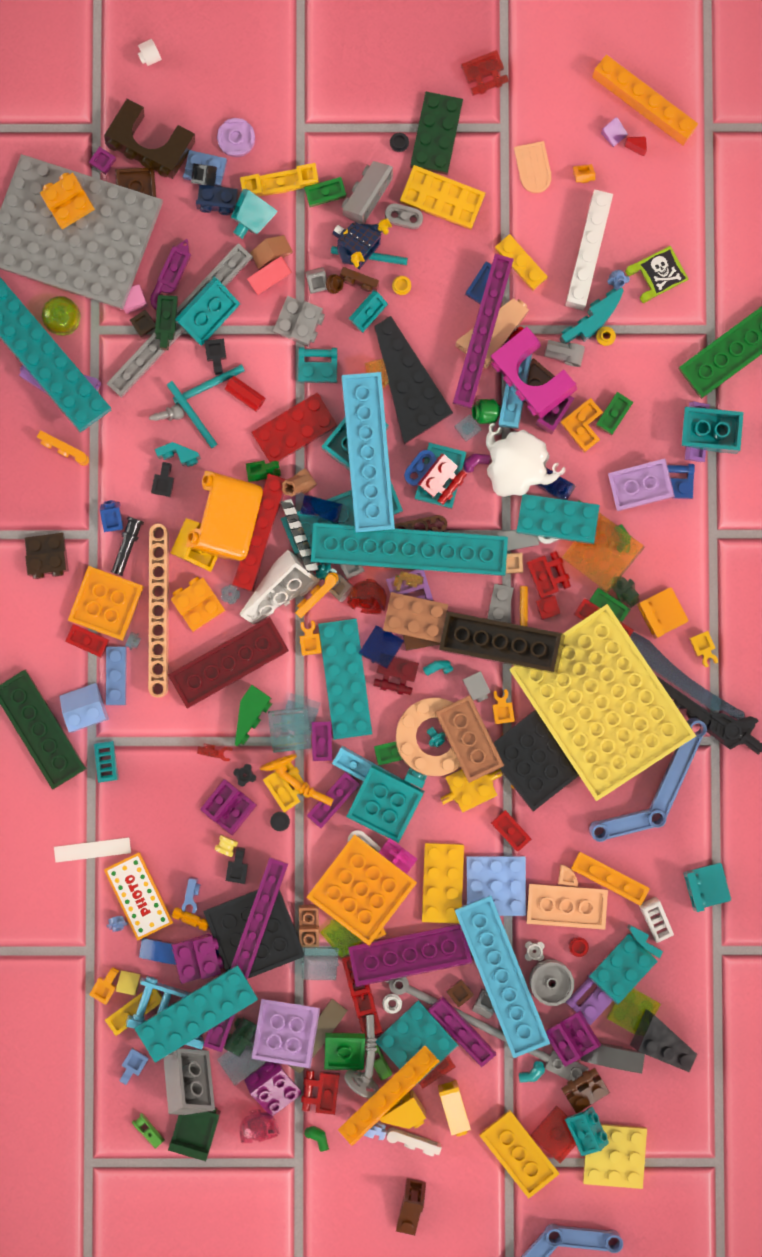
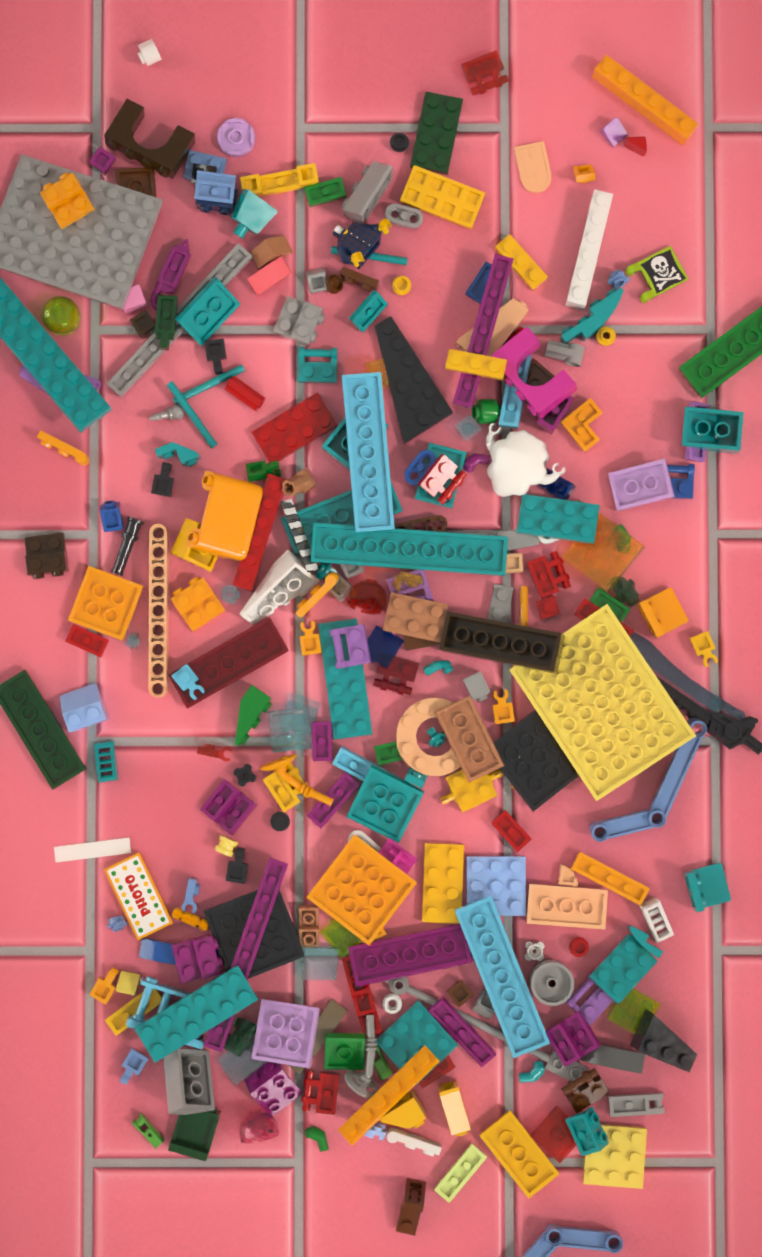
(116, 675): medium blue plate -> none
(186, 680): none -> medium azure plate
(214, 187): none -> medium blue plate
(321, 508): clear blue slope -> none
(356, 643): none -> medium lavender plate
(460, 1172): none -> yellowish green plate
(476, 364): none -> yellow plate
(614, 413): green plate -> none
(635, 1104): none -> light grey plate

